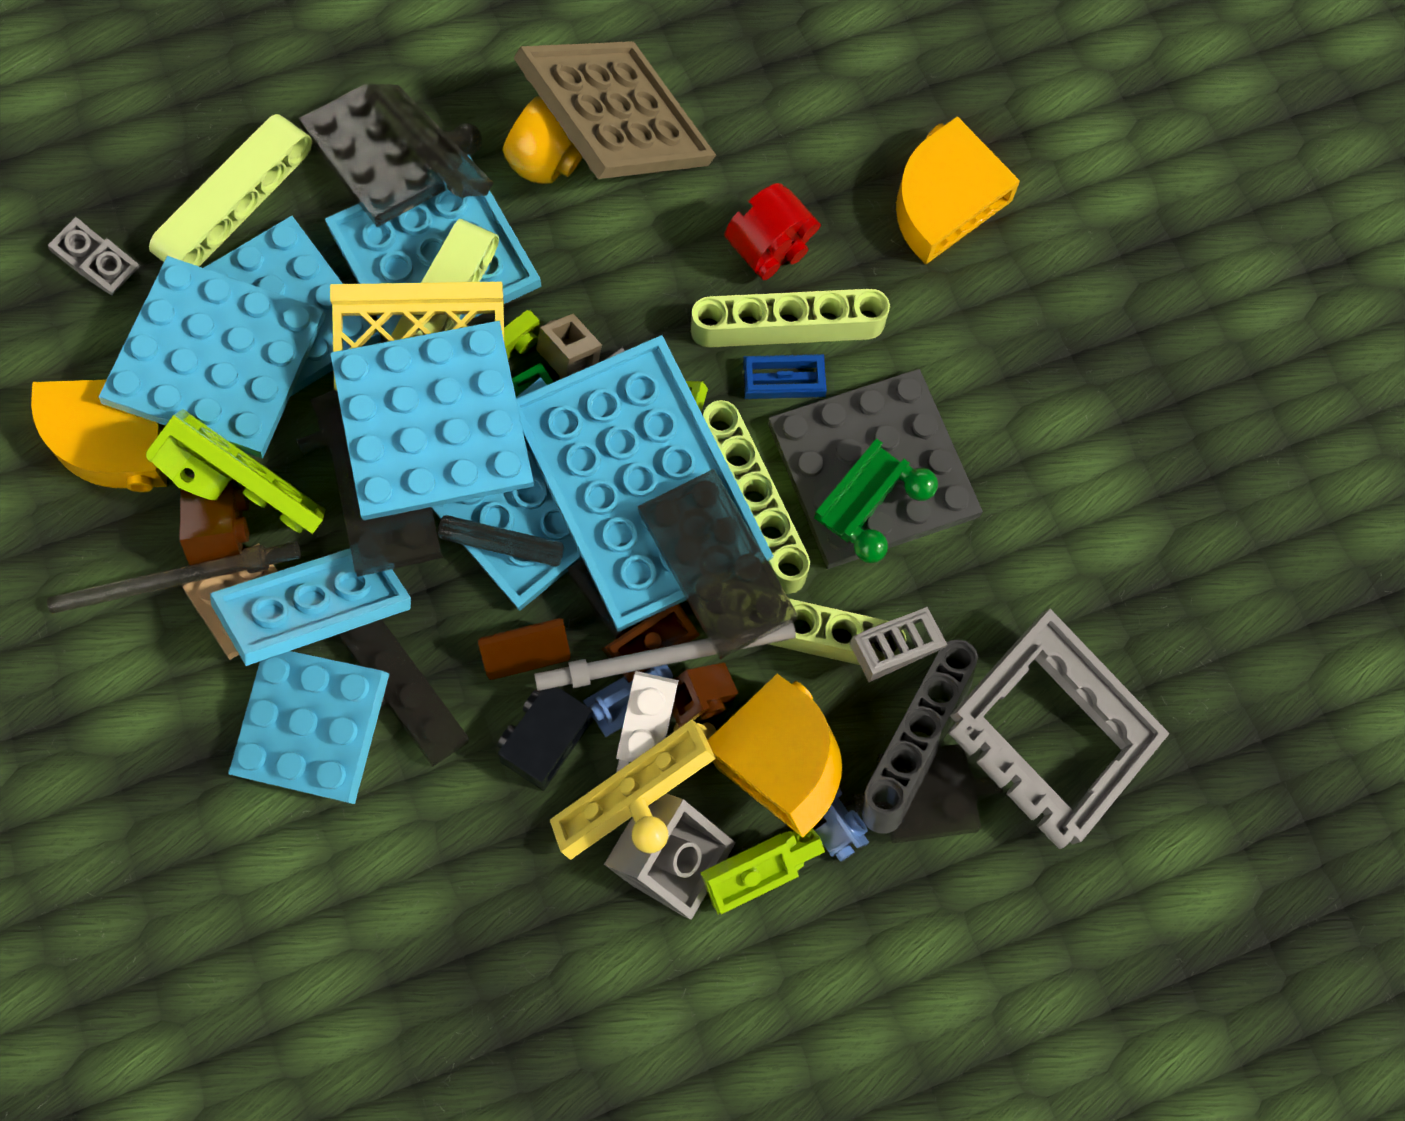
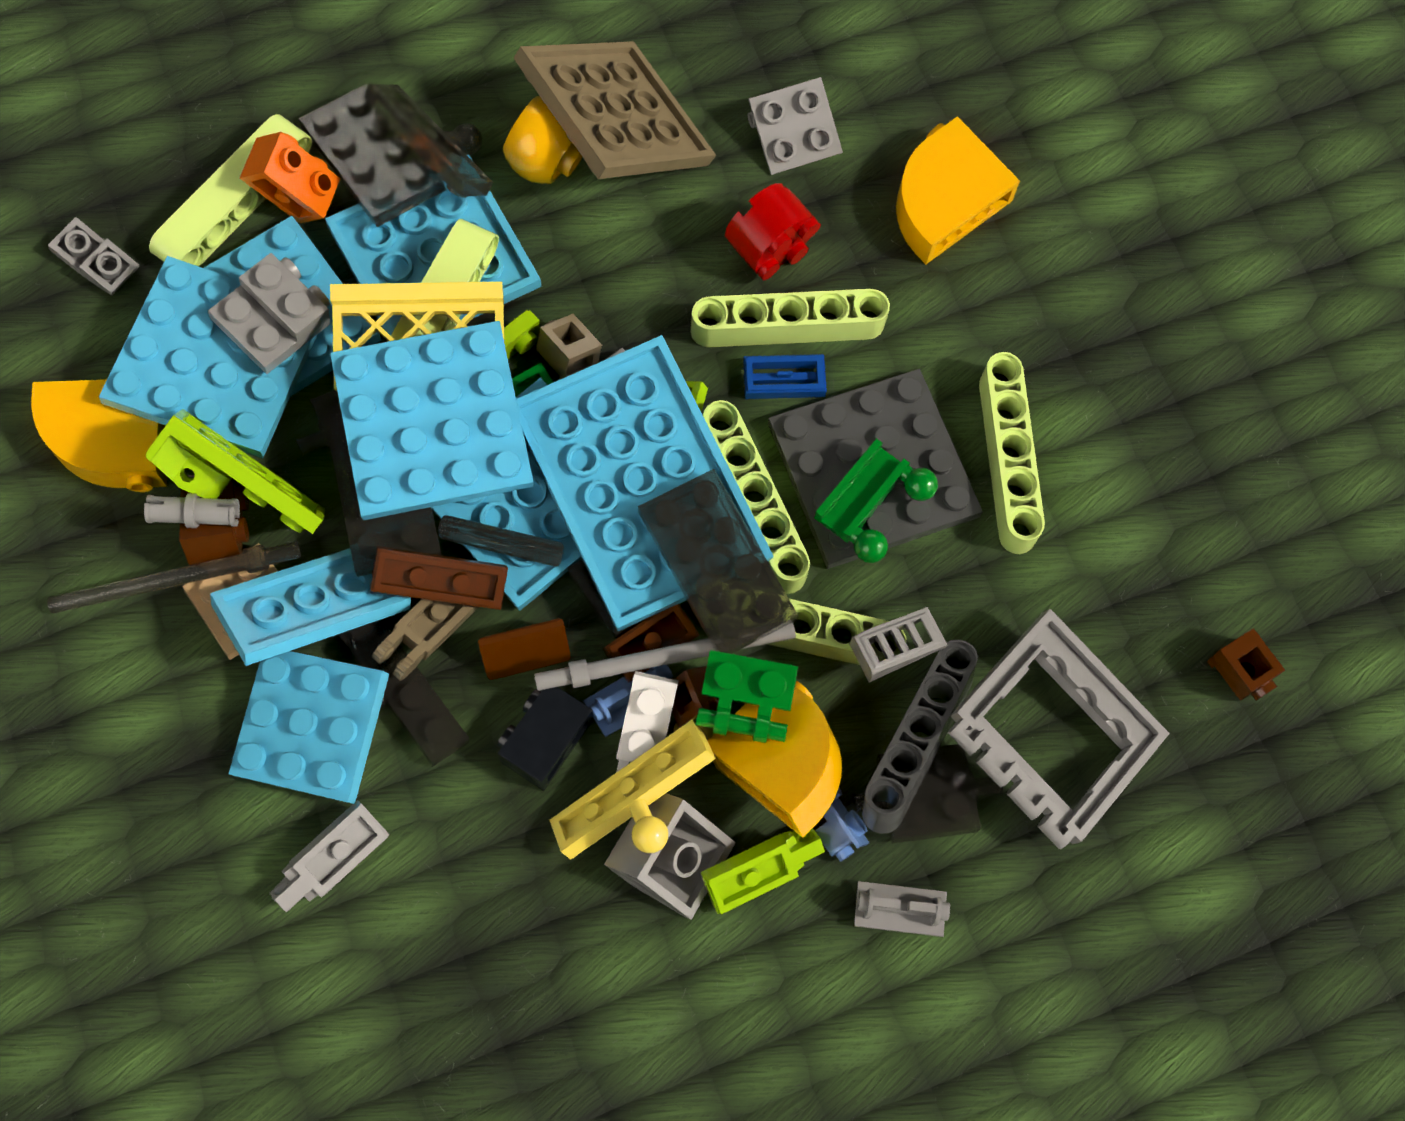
(192, 510): none -> light grey pin
(271, 312): none -> light grey plate
(290, 177): none -> orange brick
(329, 857): none -> light grey hinge
(422, 631): none -> dark tan hinge
(438, 578): none -> reddish brown tile
(749, 682): none -> green plate
(795, 125): none -> light grey hinge
(901, 909): none -> light grey hinge
(1009, 470): none -> yellowish green beam
(1255, 656): none -> reddish brown brick

